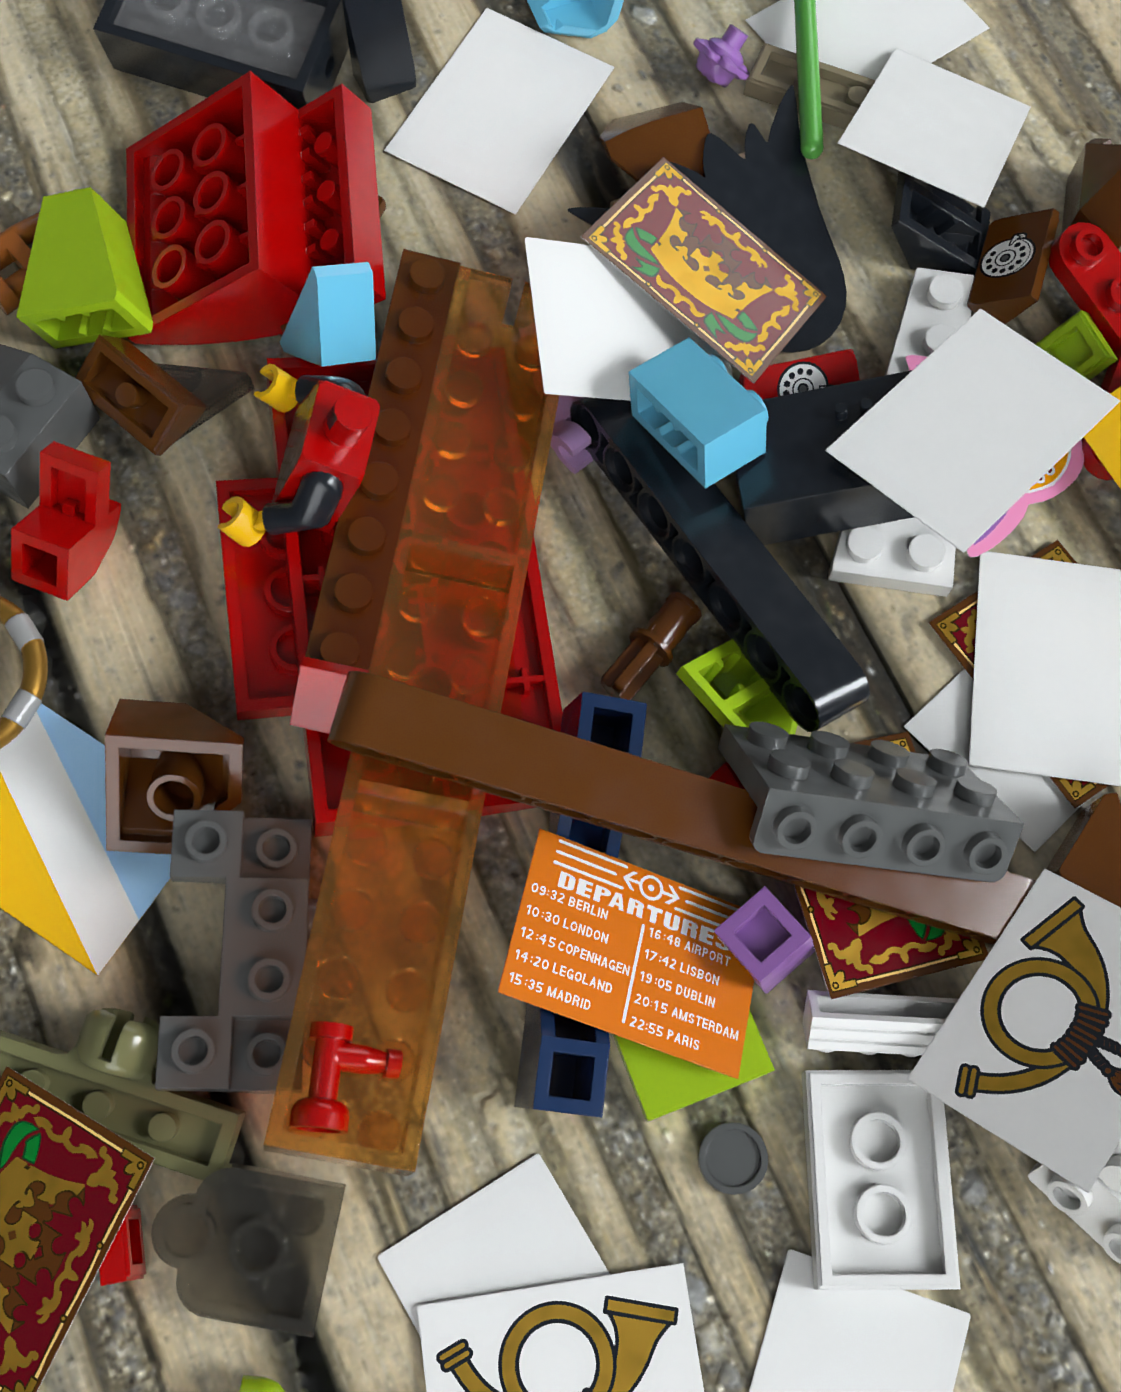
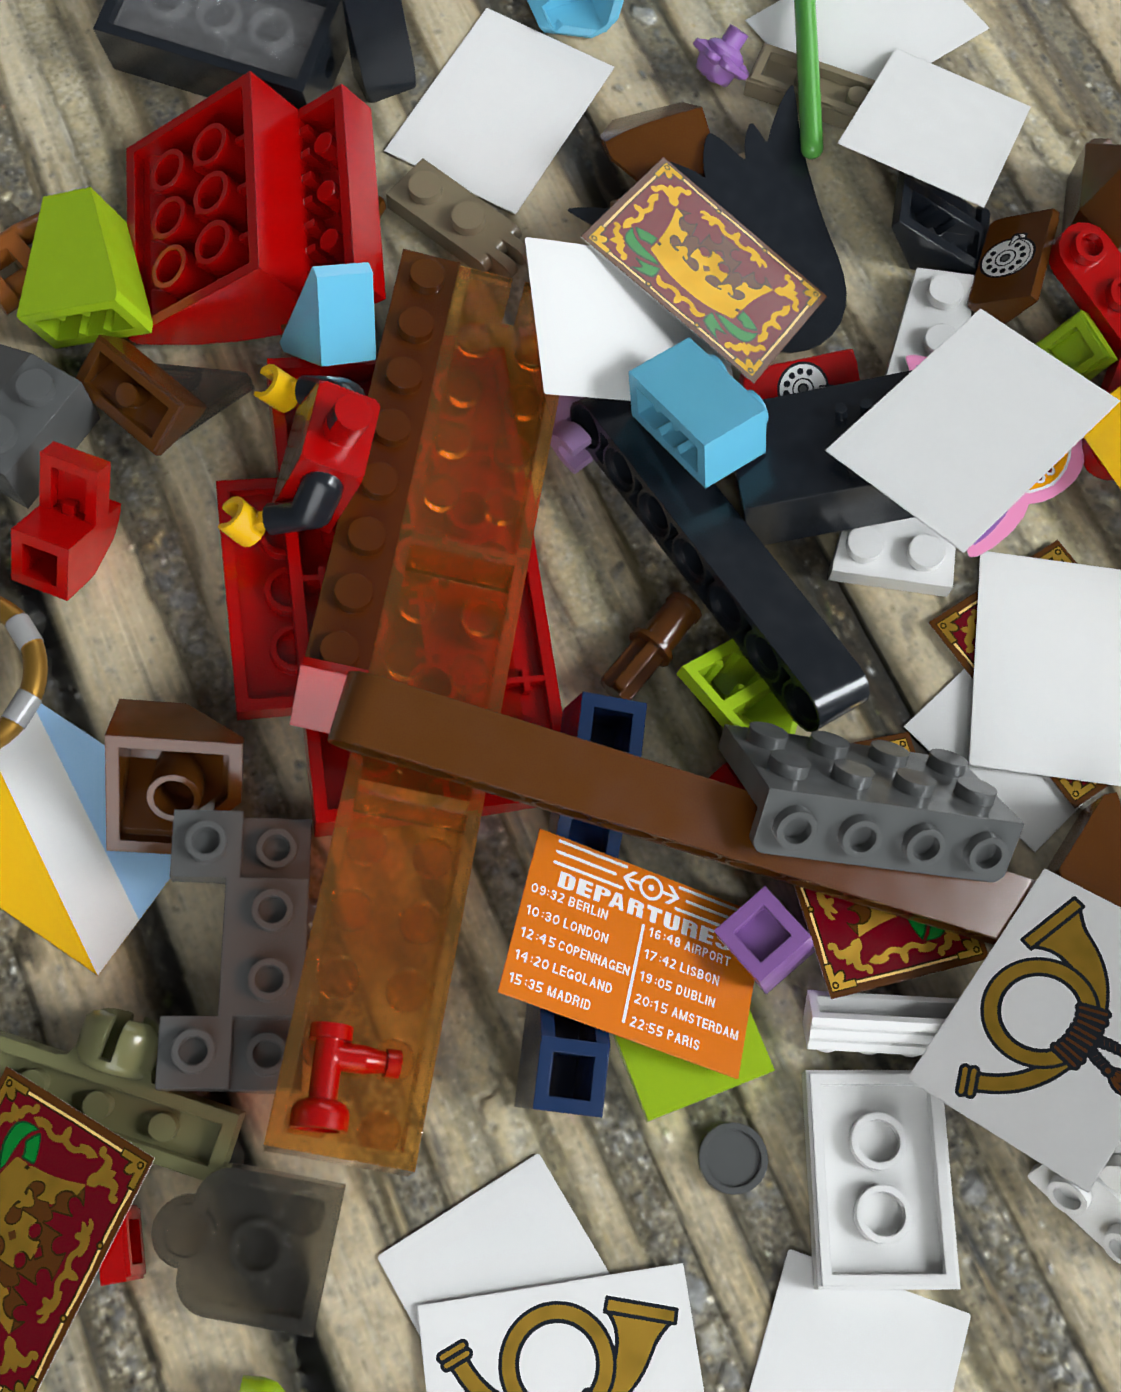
(457, 220): none -> dark tan hinge

